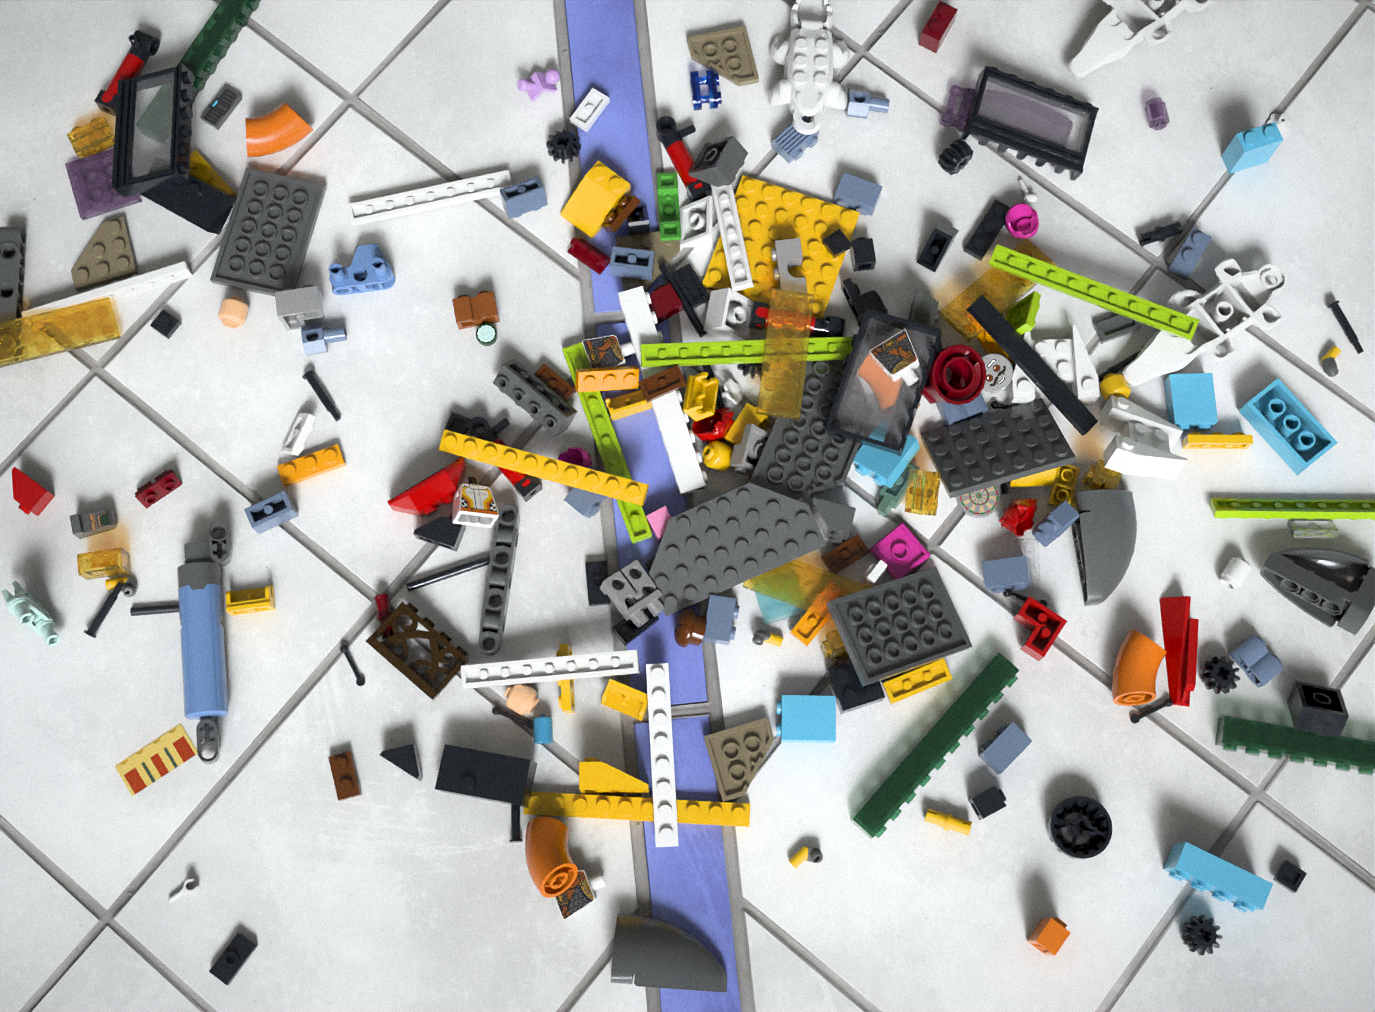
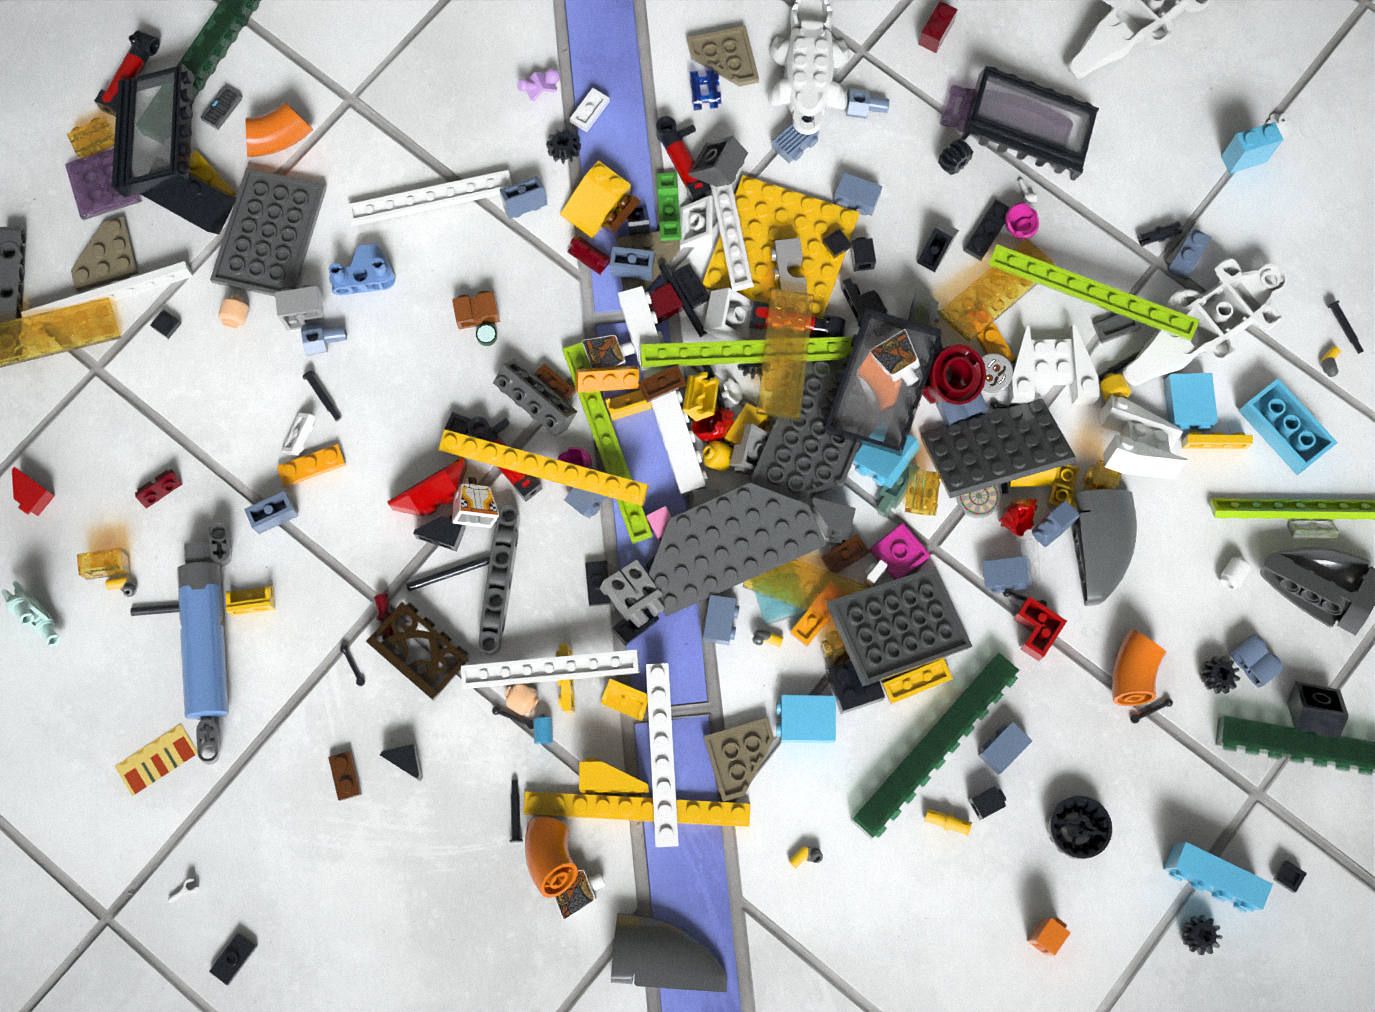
(92, 523): dark grey leg -> none
(103, 612): black piece -> none
(486, 776): black brick -> none
(689, 628): reddish brown piece -> none
(1023, 313): lime plate -> none
(1032, 365): black tile -> none
(1157, 113): clear purple brick -> none
(1181, 644): red wedge -> none

